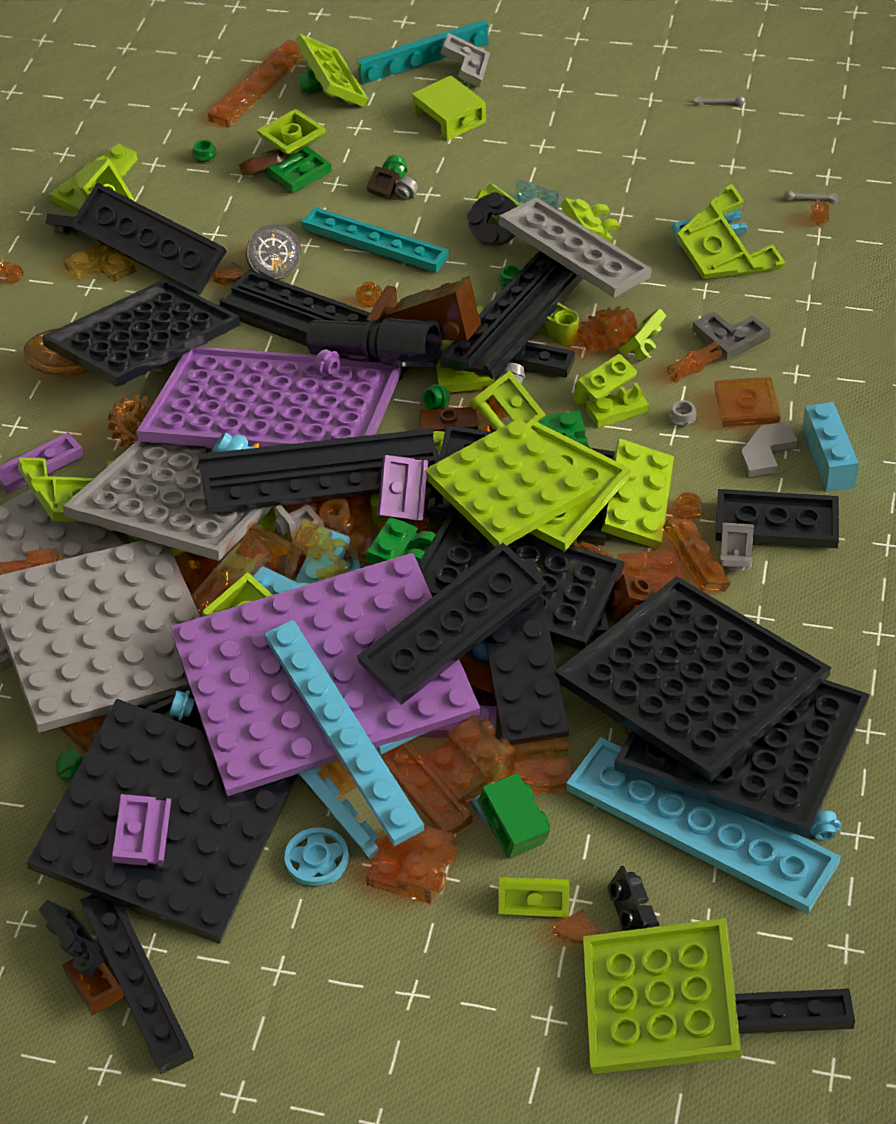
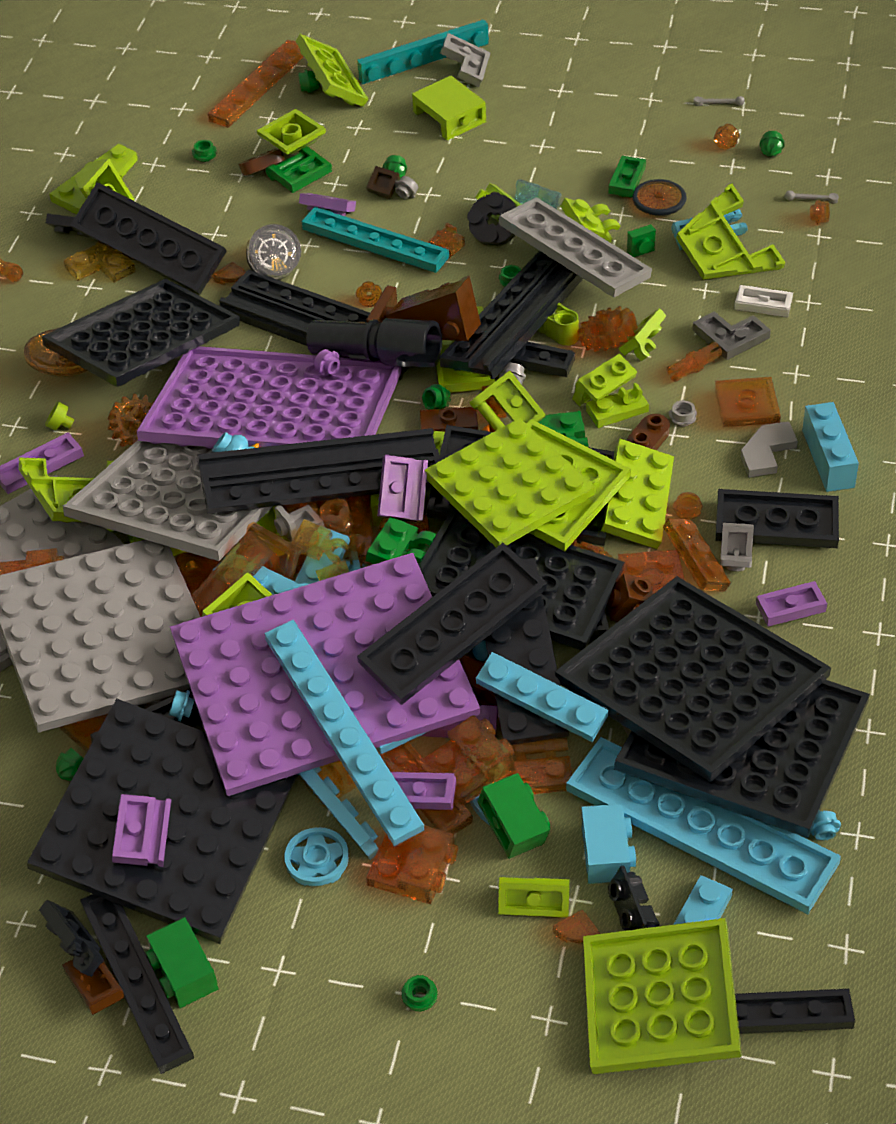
(58, 417): none -> lime tile
(181, 962): none -> green brick
(337, 205): none -> medium lavender plate
(419, 984): none -> green plate
(428, 789): none -> medium lavender plate
(448, 239): none -> clear orange tile
(542, 697): none -> medium azure plate
(606, 842): none -> medium azure brick
(627, 176): none -> green plate
(641, 241): none -> green plate
(651, 431): none -> reddish brown plate
(659, 197): none -> clear orange wheel
(705, 901): none -> medium azure plate
(726, 136): none -> clear orange plate
(763, 301): none -> white tile
(771, 143): none -> green plate
(791, 603): none -> medium lavender plate

